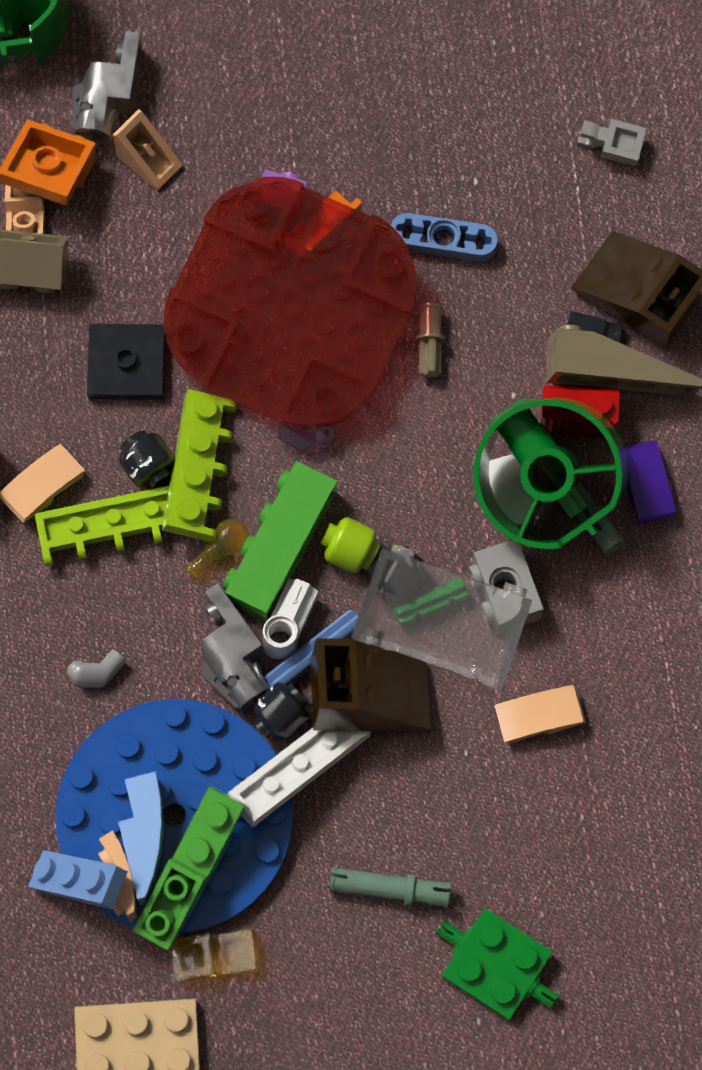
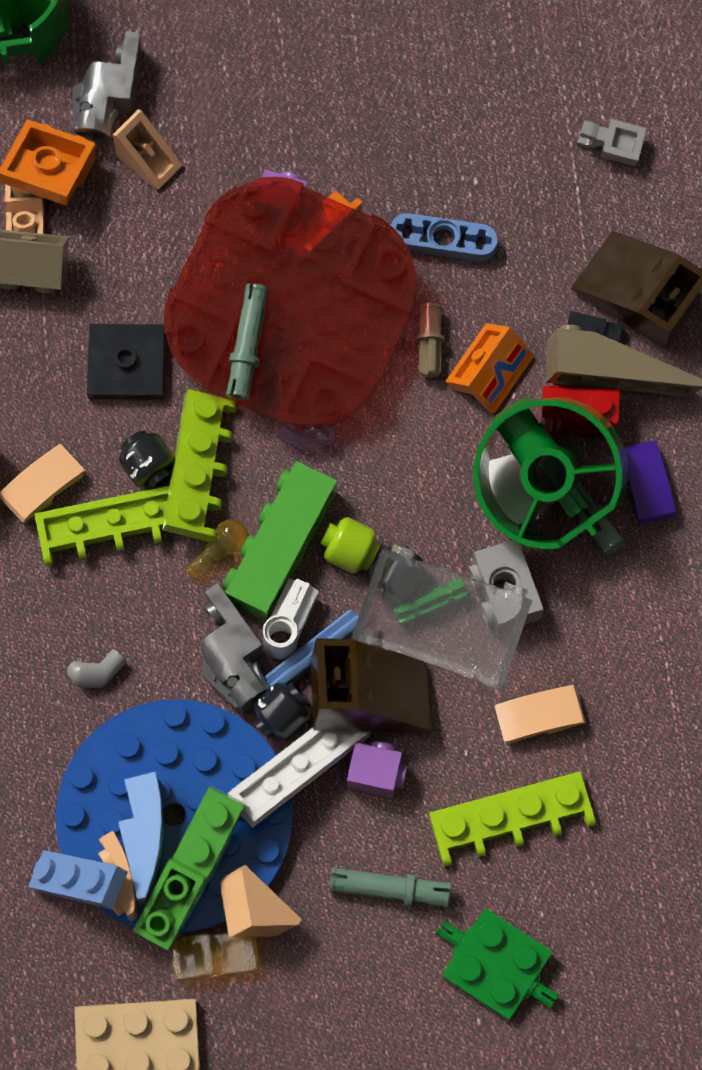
(244, 358): none -> sand green pin
(253, 907): none -> light nougat slope
(376, 769): none -> medium lavender brick
(491, 366): none -> orange panel
(510, 814): none -> lime hinge

